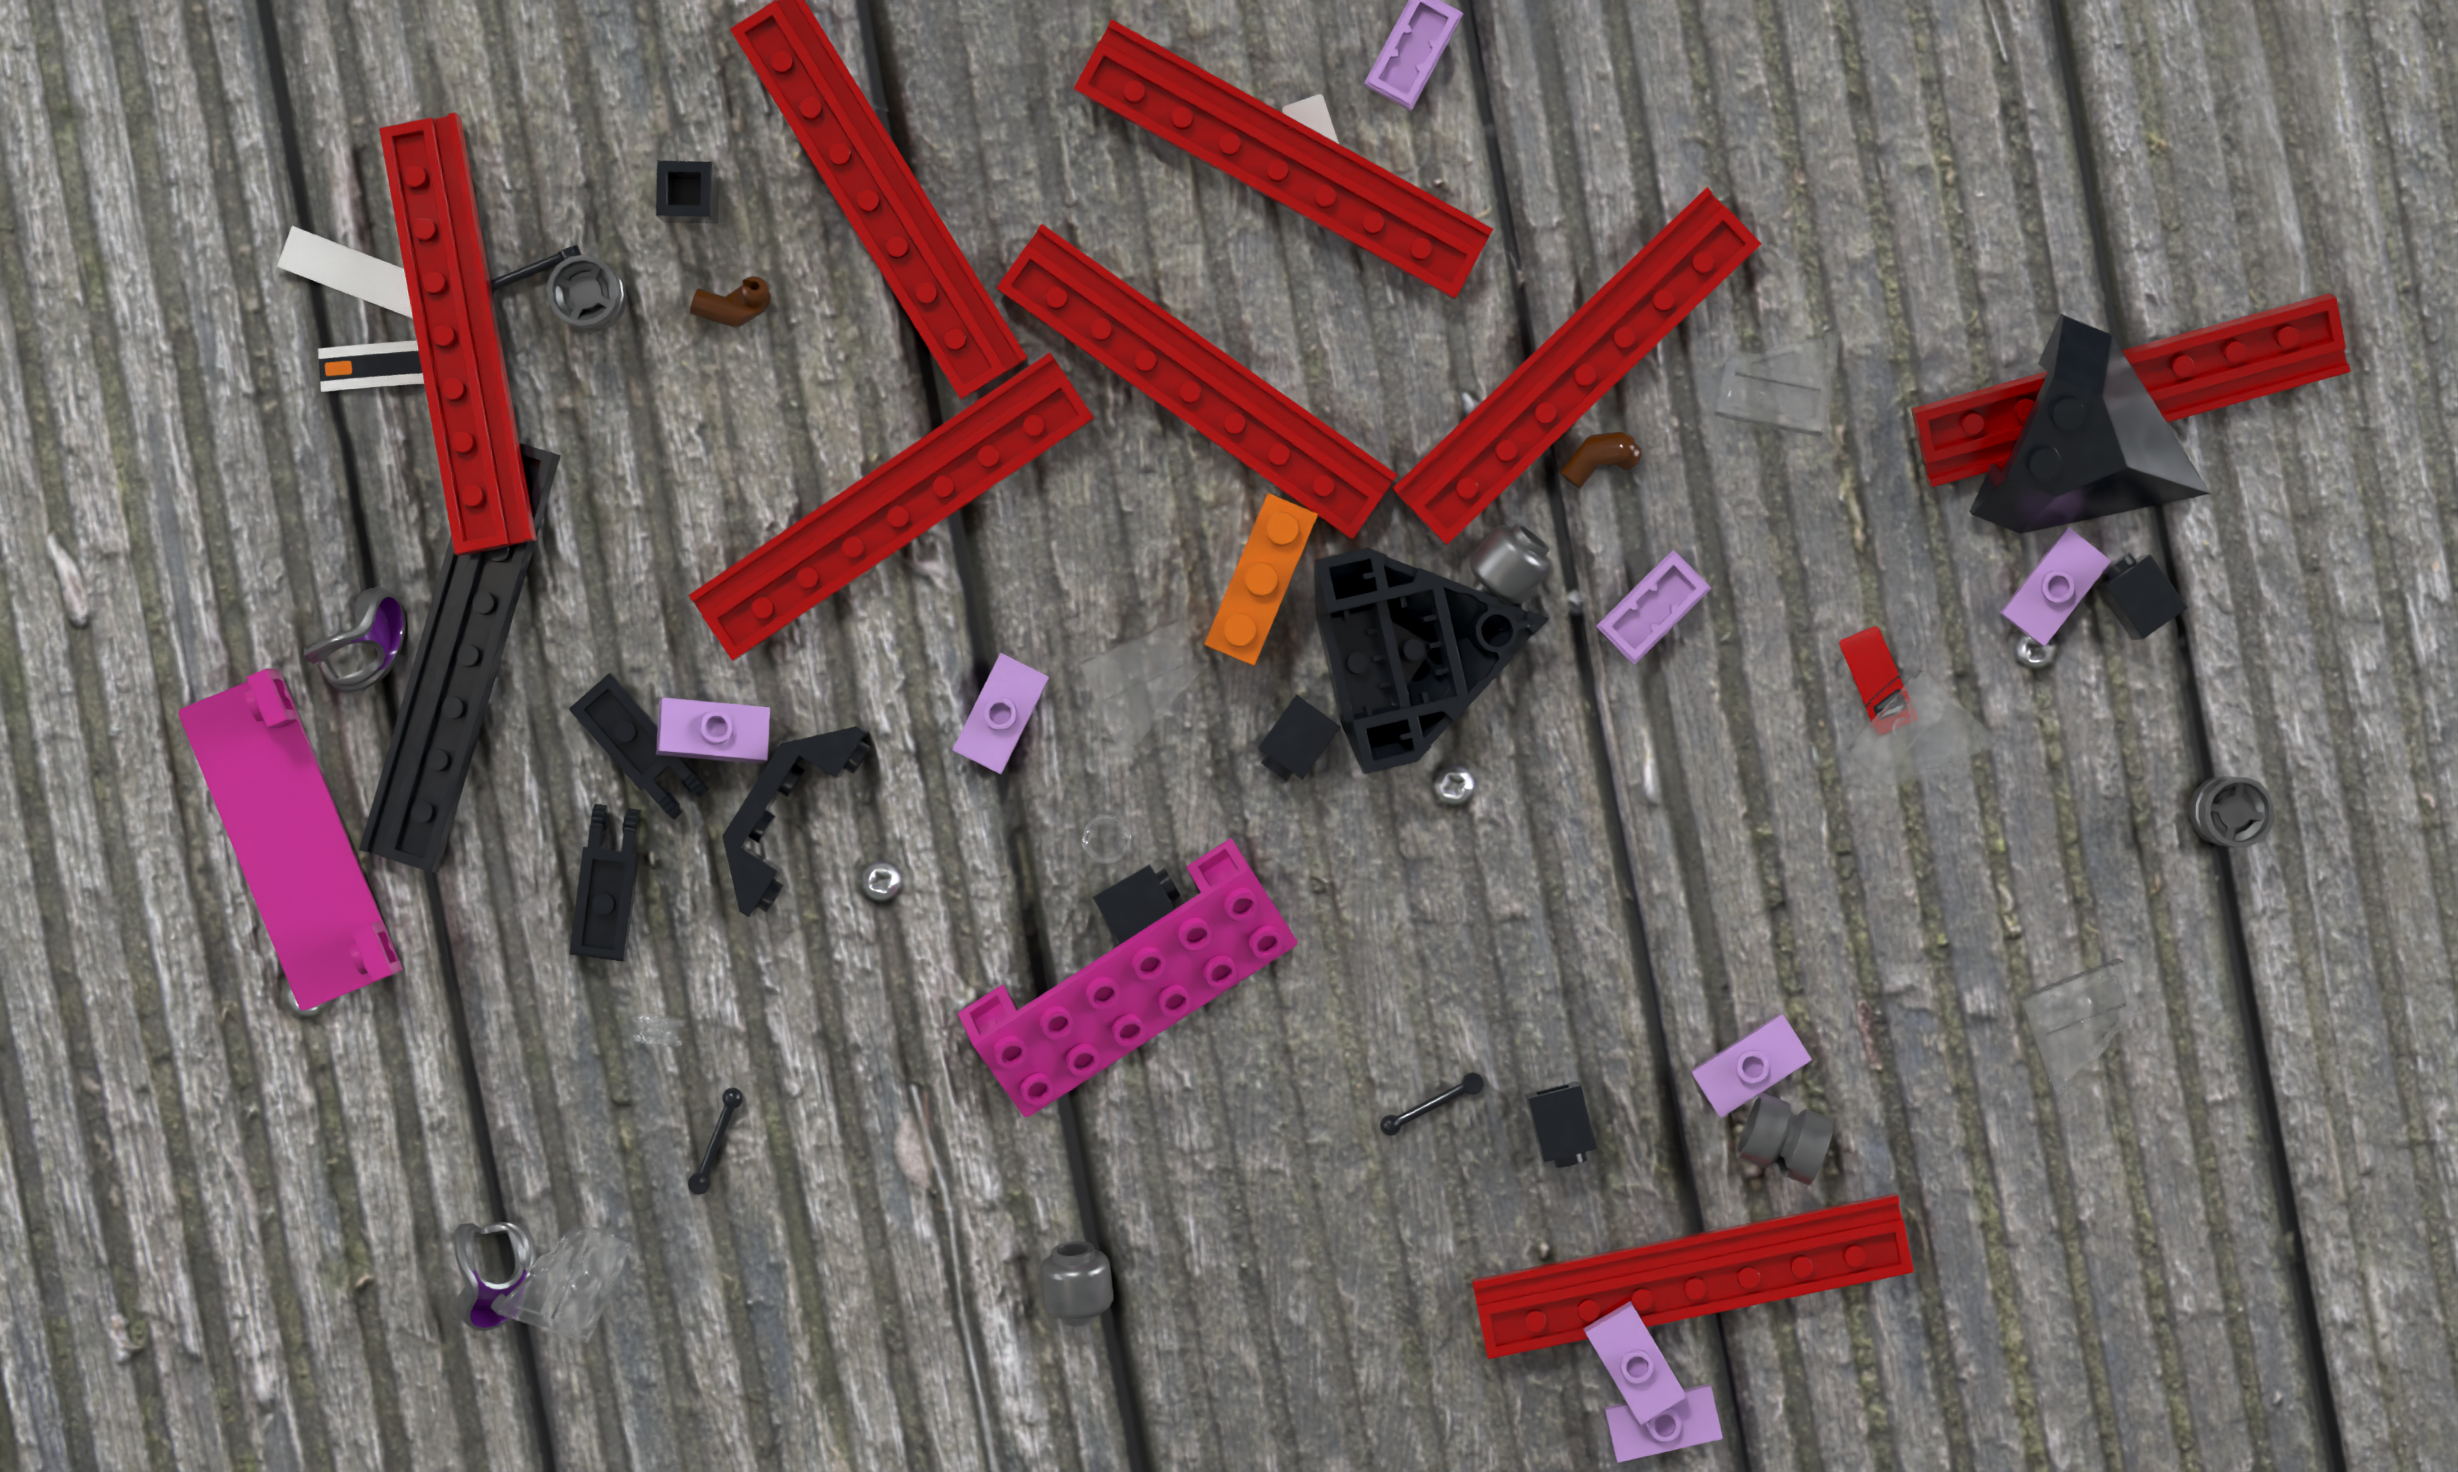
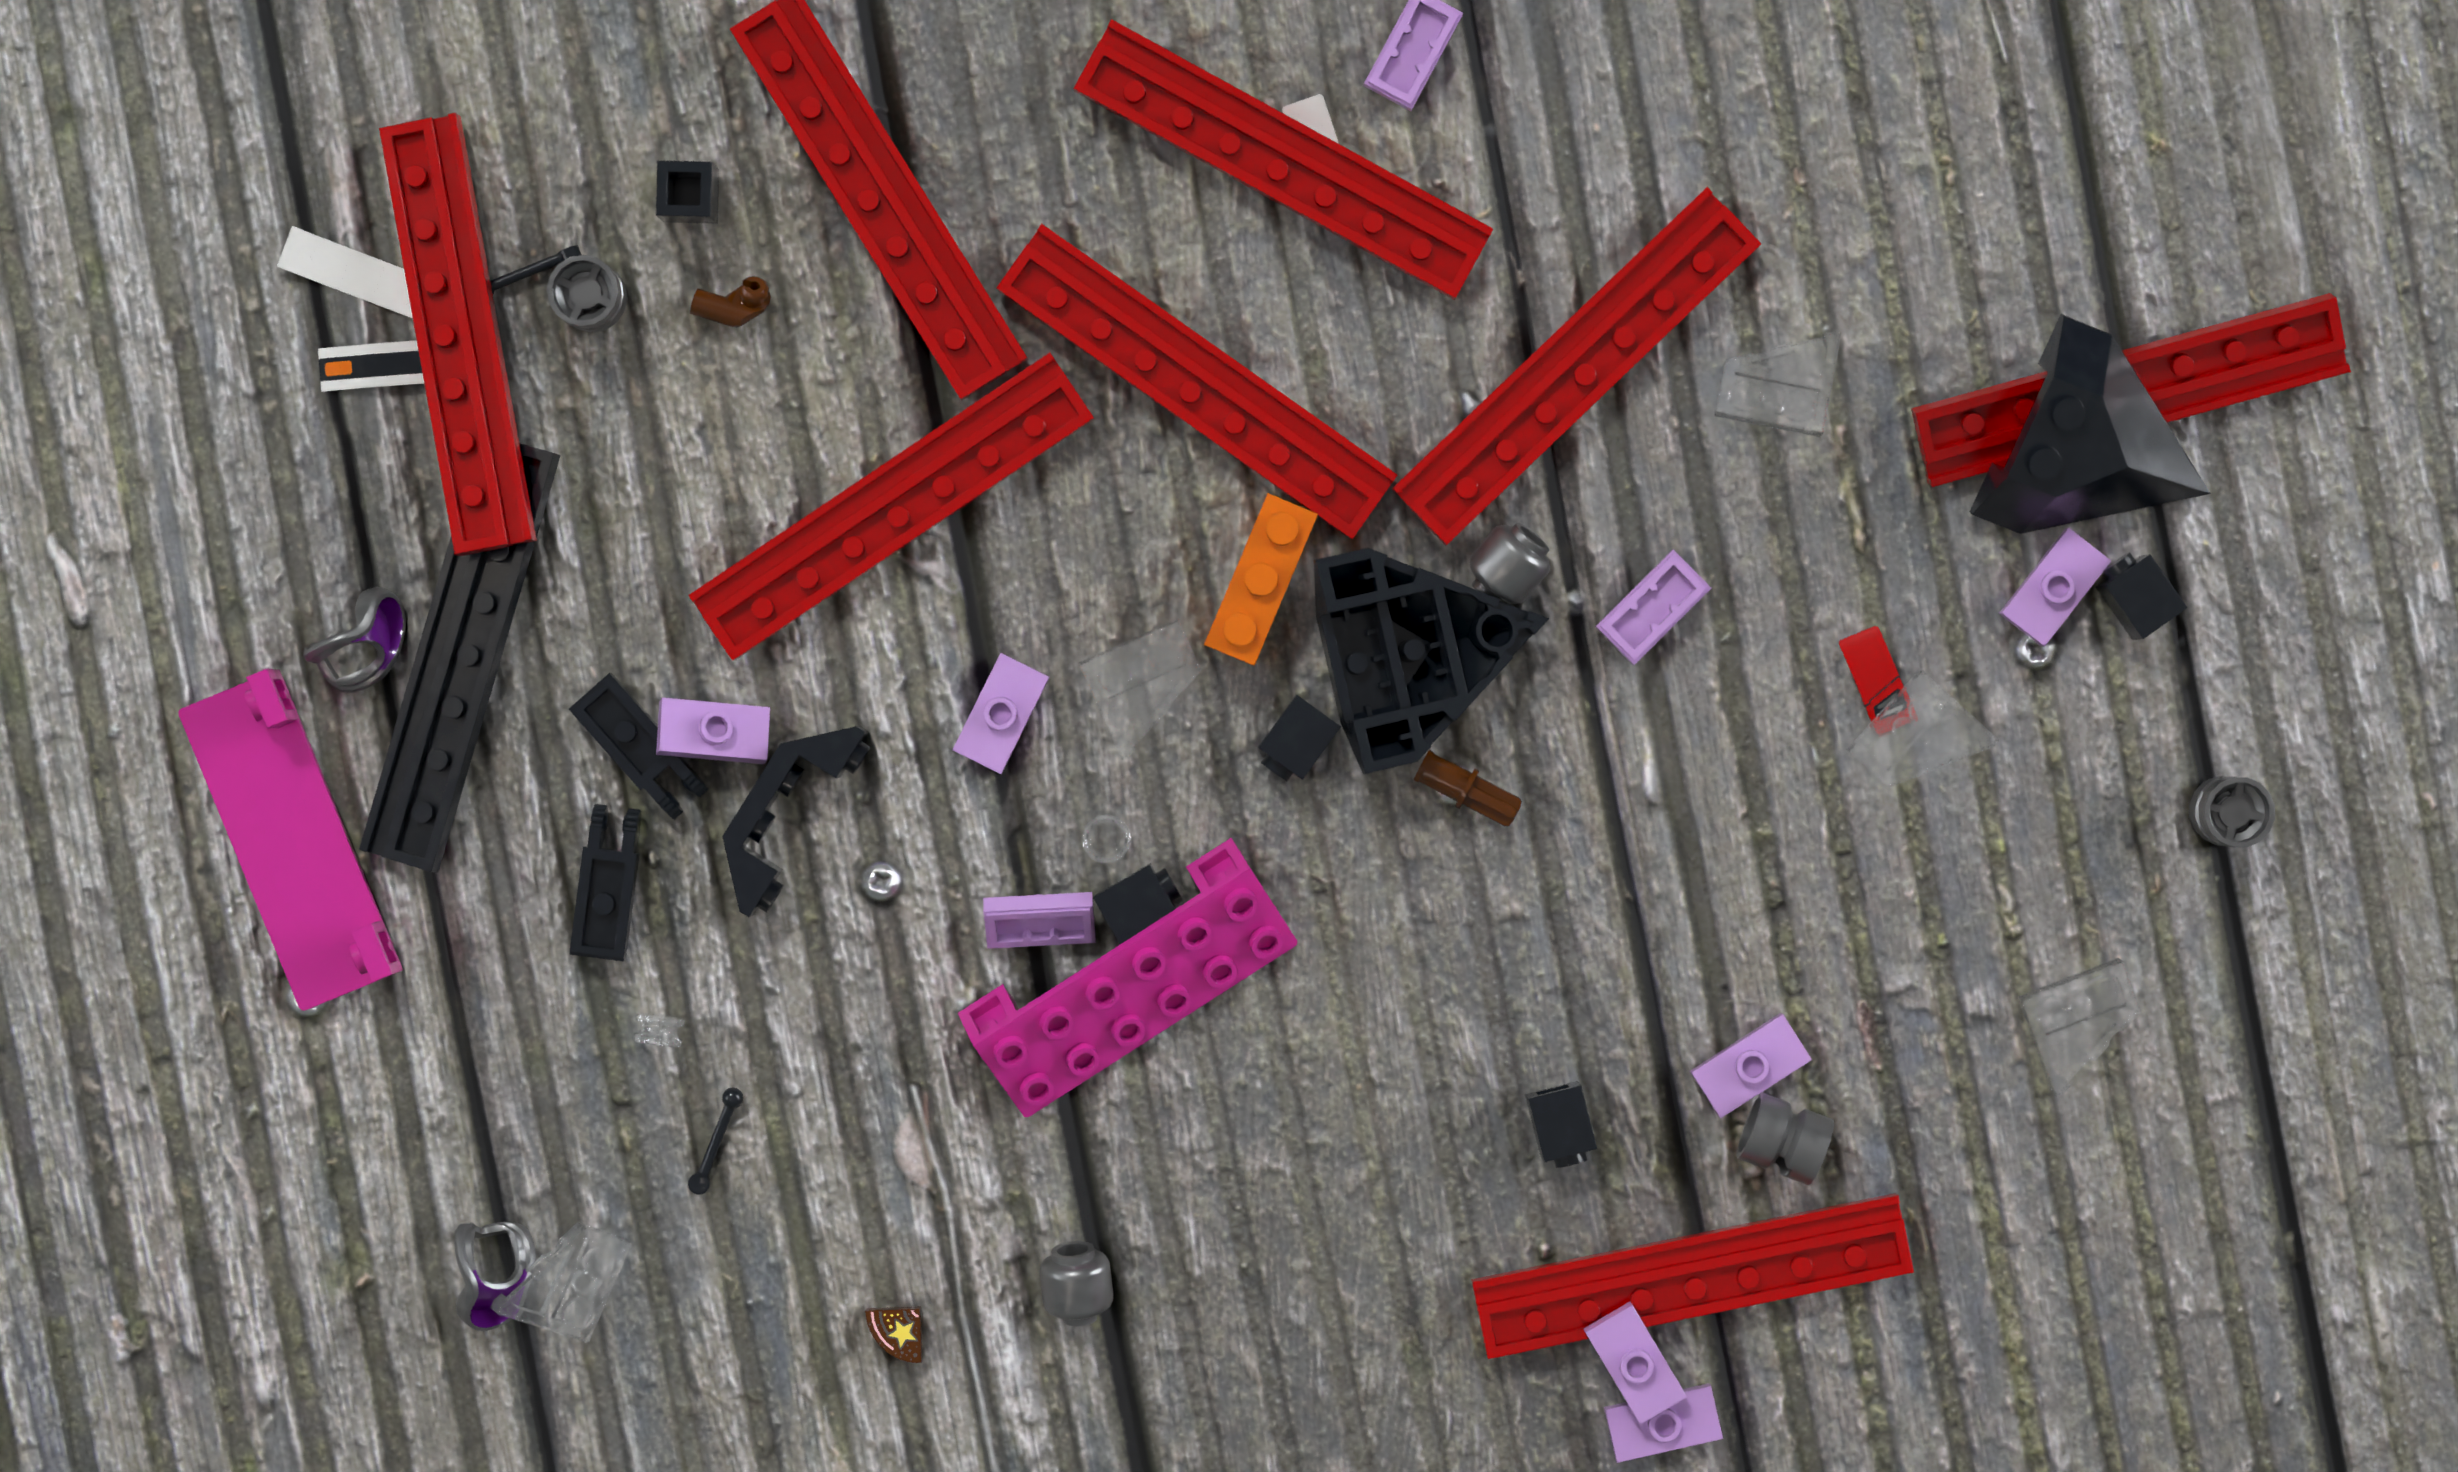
(897, 1331): none -> reddish brown tile
(1039, 920): none -> lavender plate
(1468, 789): none -> reddish brown axle
(1471, 1083): black hinge -> none
(1598, 450): reddish brown arm -> none

